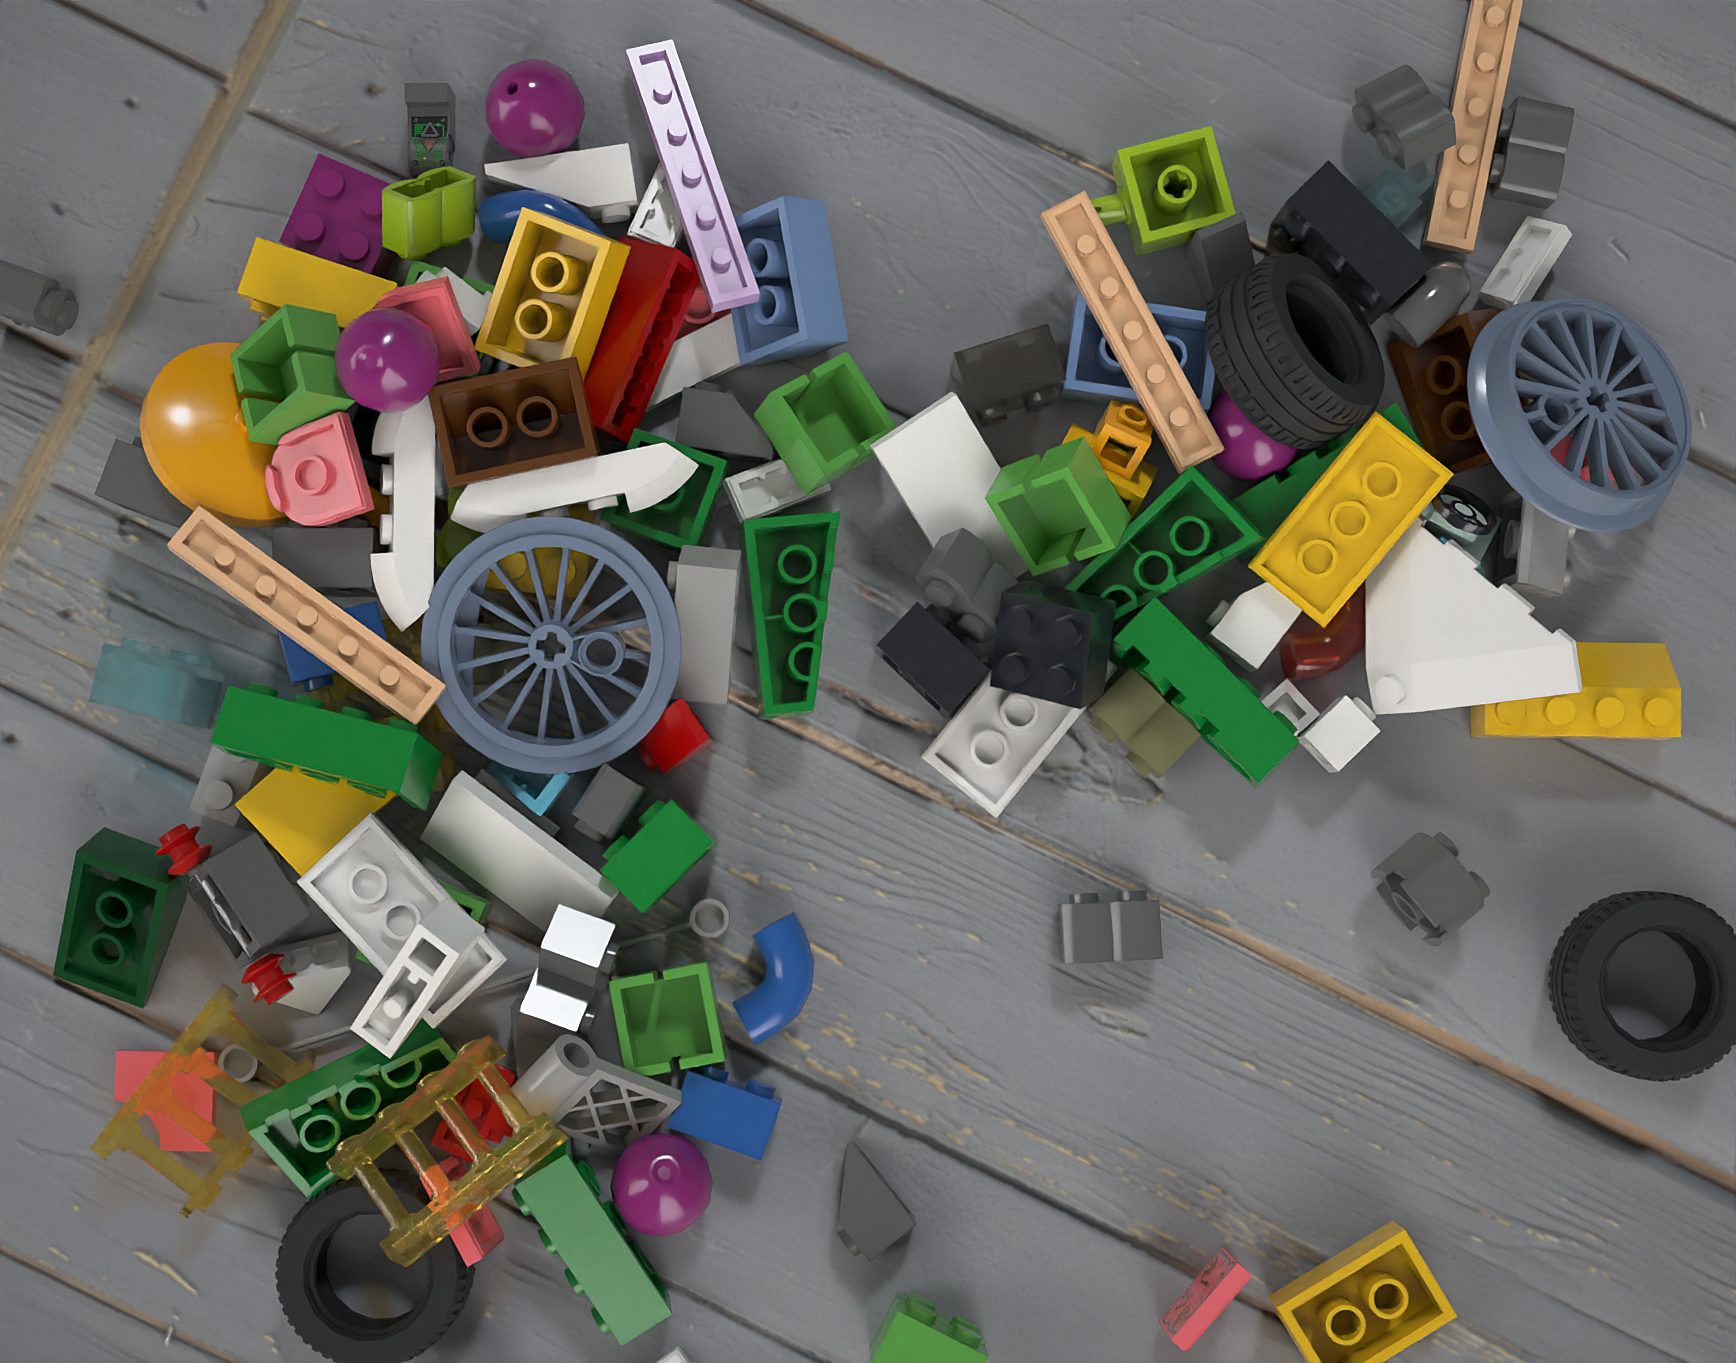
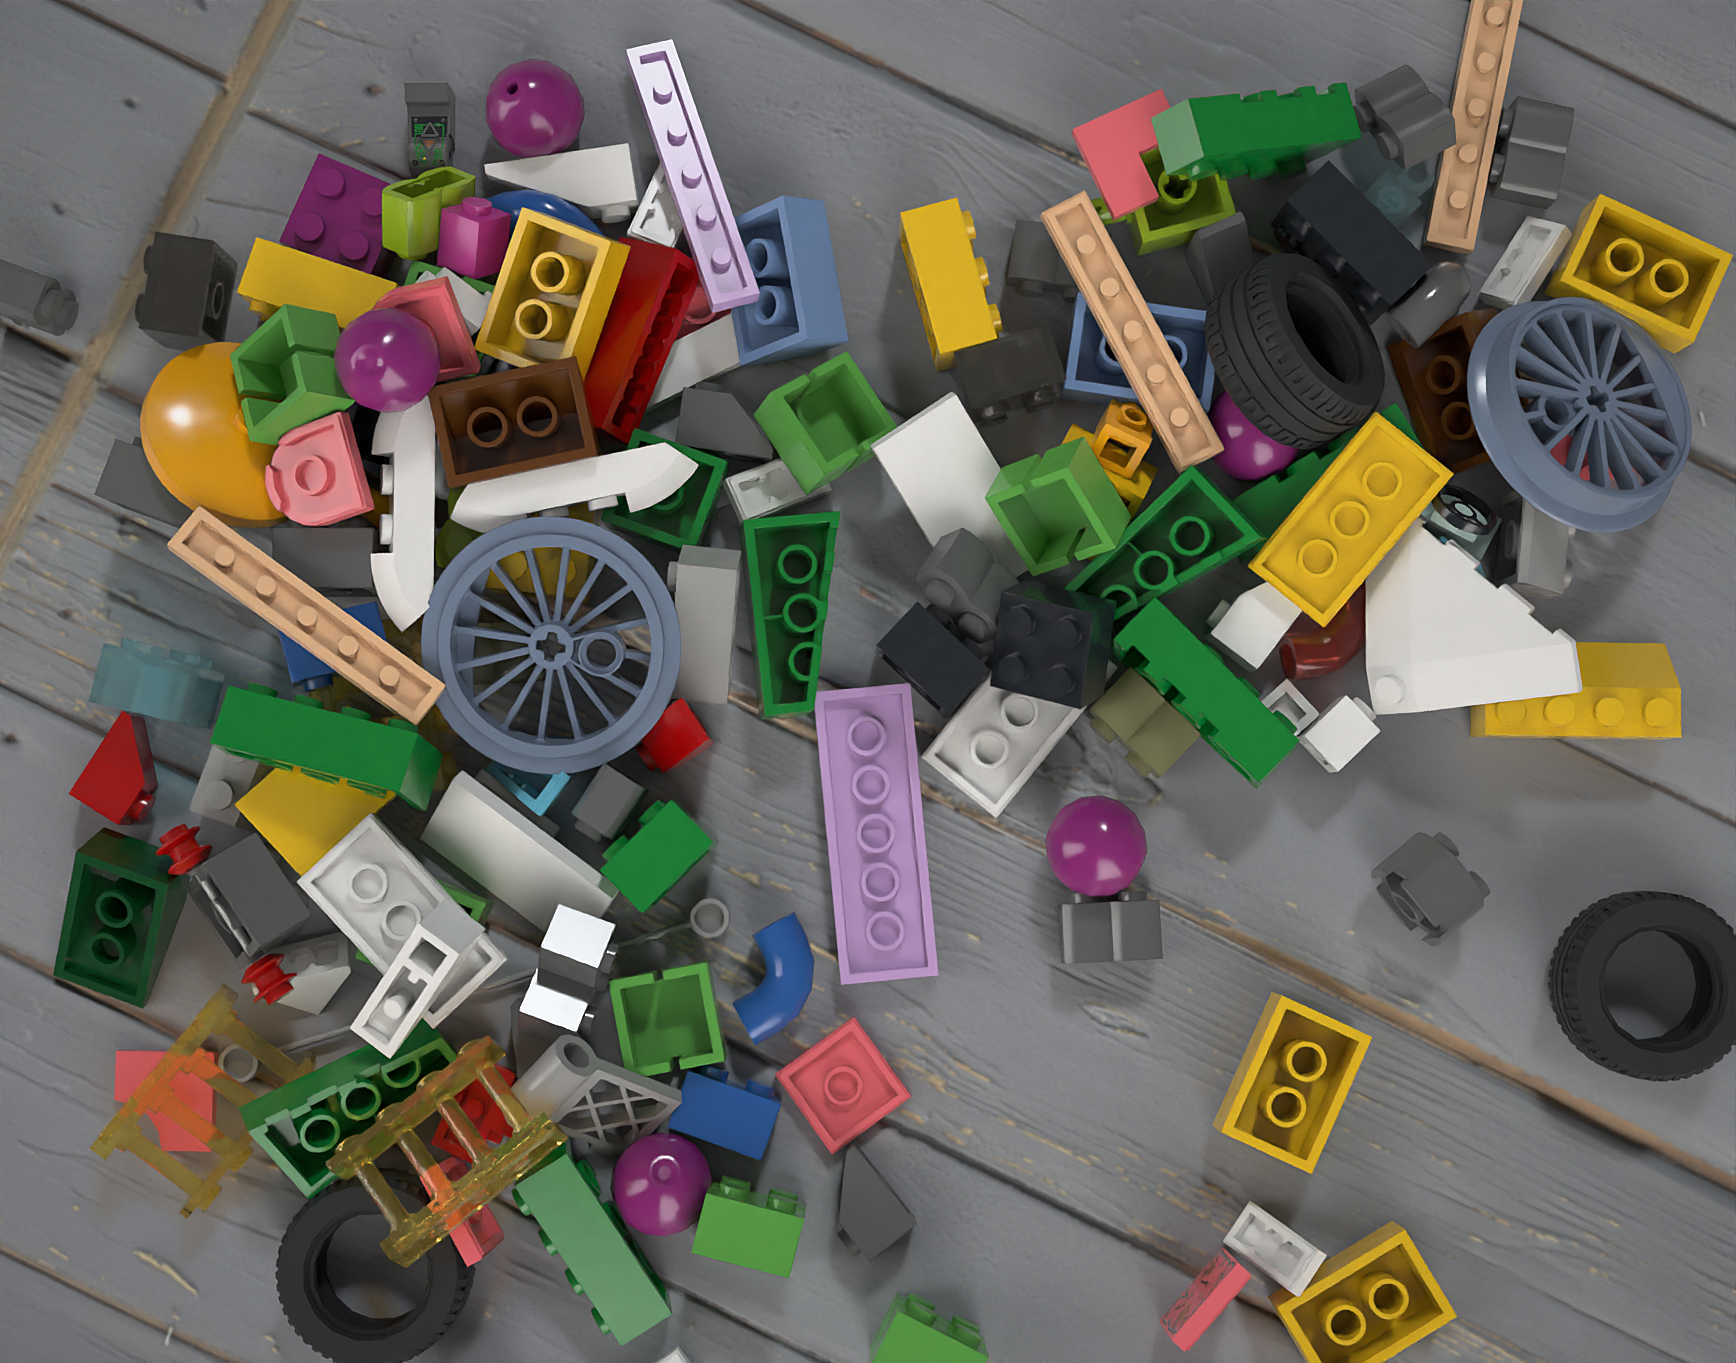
(120, 773): none -> red slope
(186, 291): none -> clear smoke brick
(473, 238): none -> dark pink brick
(750, 1226): none -> bright green piece
(843, 1085): none -> coral tile
(875, 834): none -> lavender plate
(947, 279): none -> yellow brick
(1037, 264): none -> dark grey brick
(1096, 846): none -> magenta piece
(1113, 151): none -> coral tile
(1255, 132): none -> green wedge
(1274, 1248): none -> white plate
(1291, 1082): none -> yellow brick
(1641, 271): none -> yellow brick

